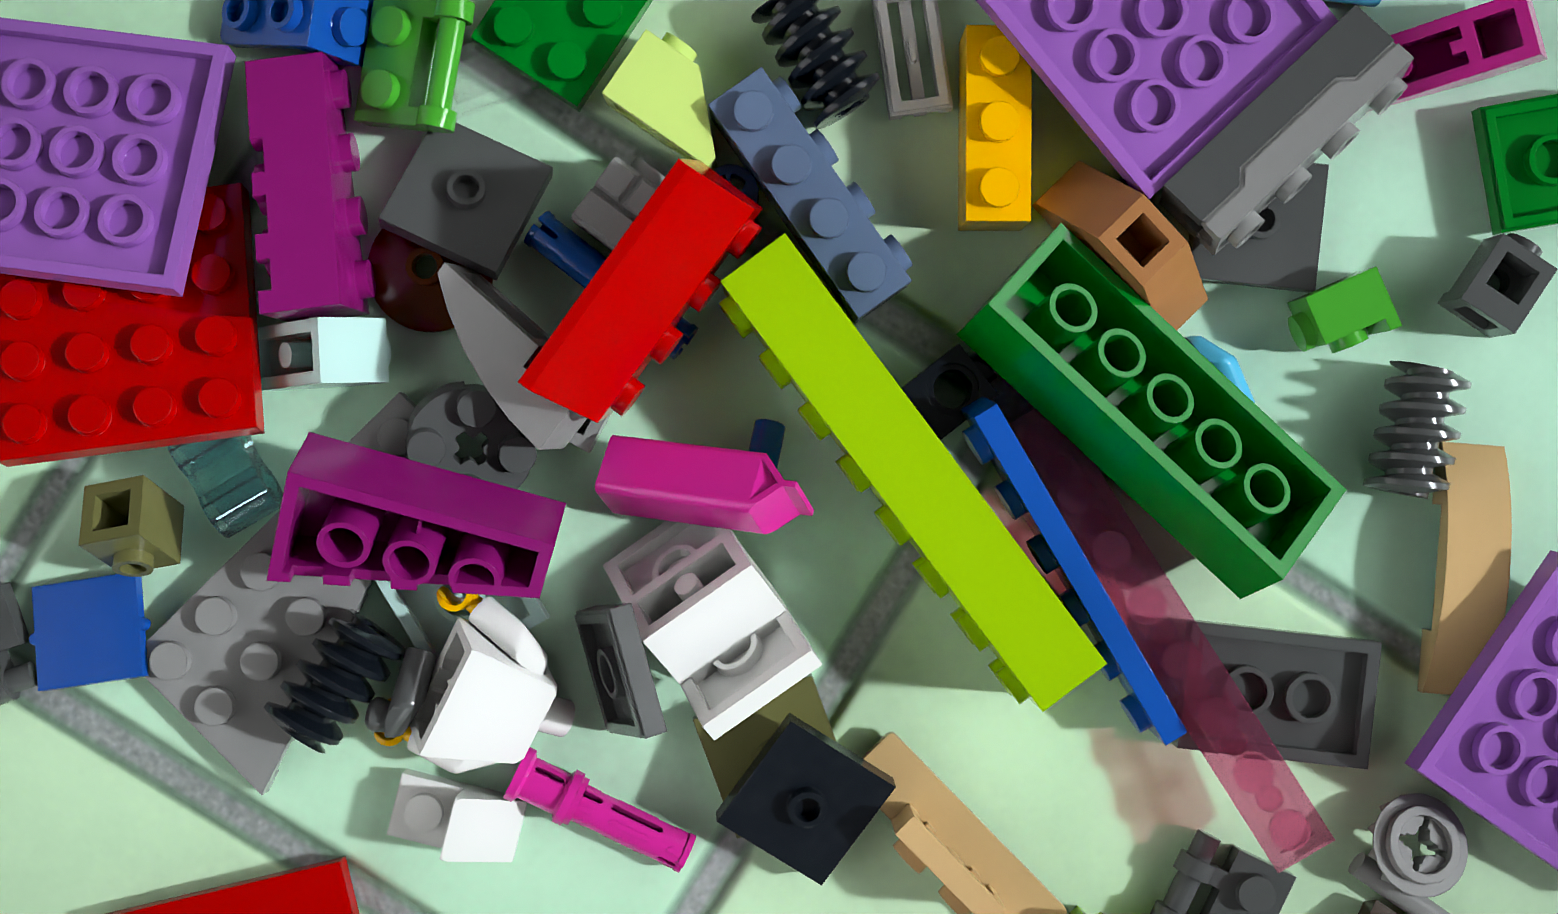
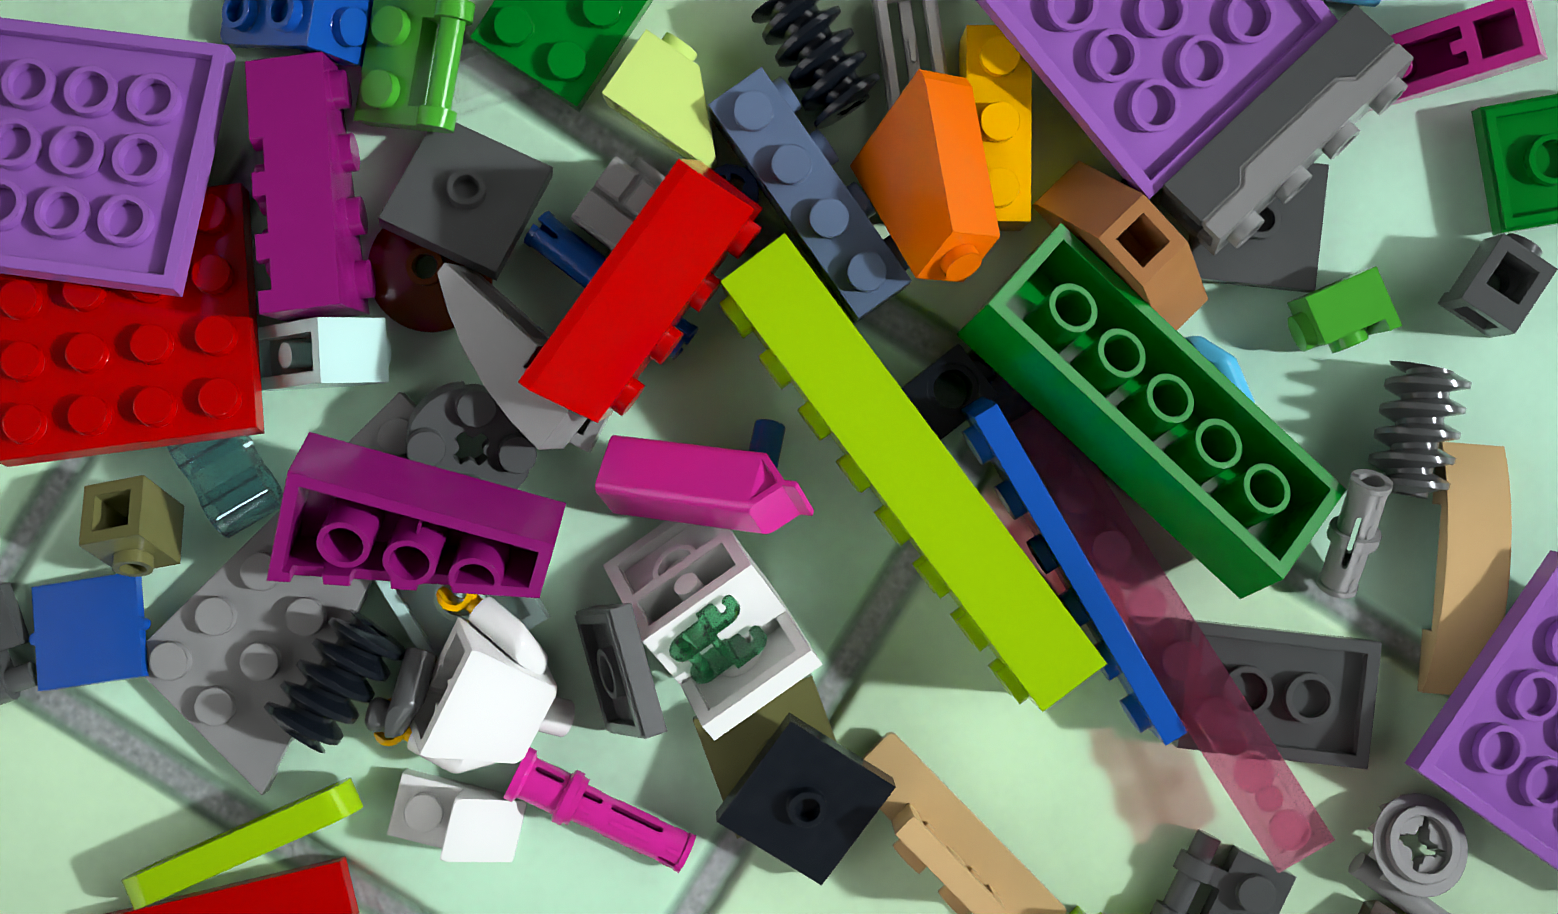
(242, 843): none -> lime beam
(724, 652): none -> clear green piece
(932, 178): none -> orange slope
(1363, 500): none -> light grey pin

